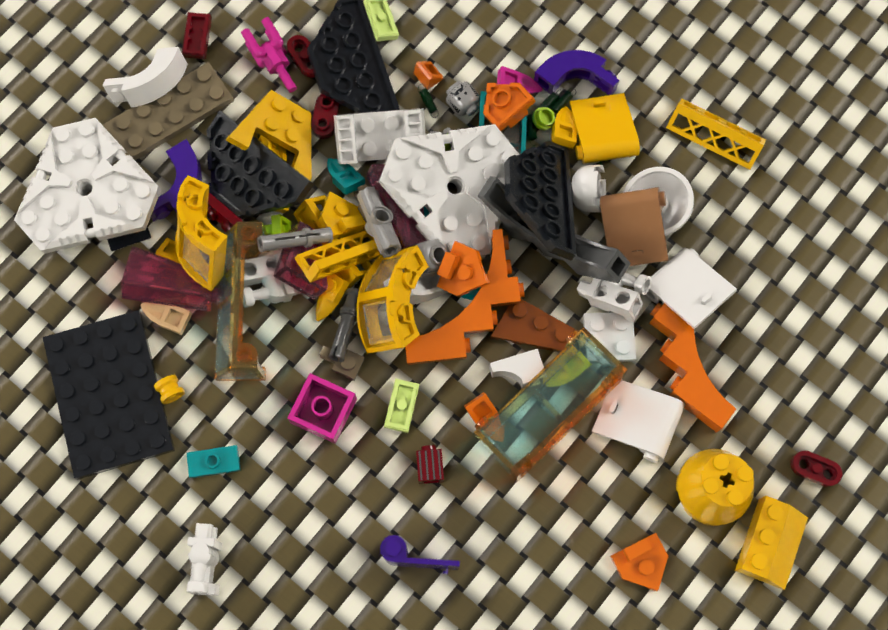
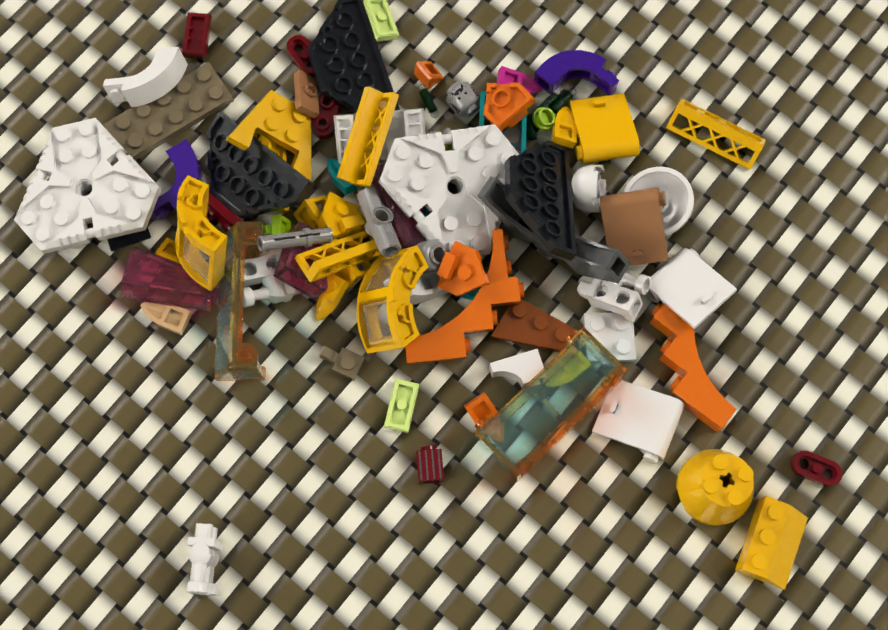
(107, 394): black plate -> none
(169, 389): yellow wheel -> none
(213, 461): teal plate -> none
(271, 53): dark pink plant -> none
(306, 94): none -> medium nougat plate
(322, 408): dark pink brick -> none
(348, 318): dark grey pin -> none
(367, 136): none -> yellow fence
(396, 553): dark purple door -> none
(642, 562): orange plate -> none

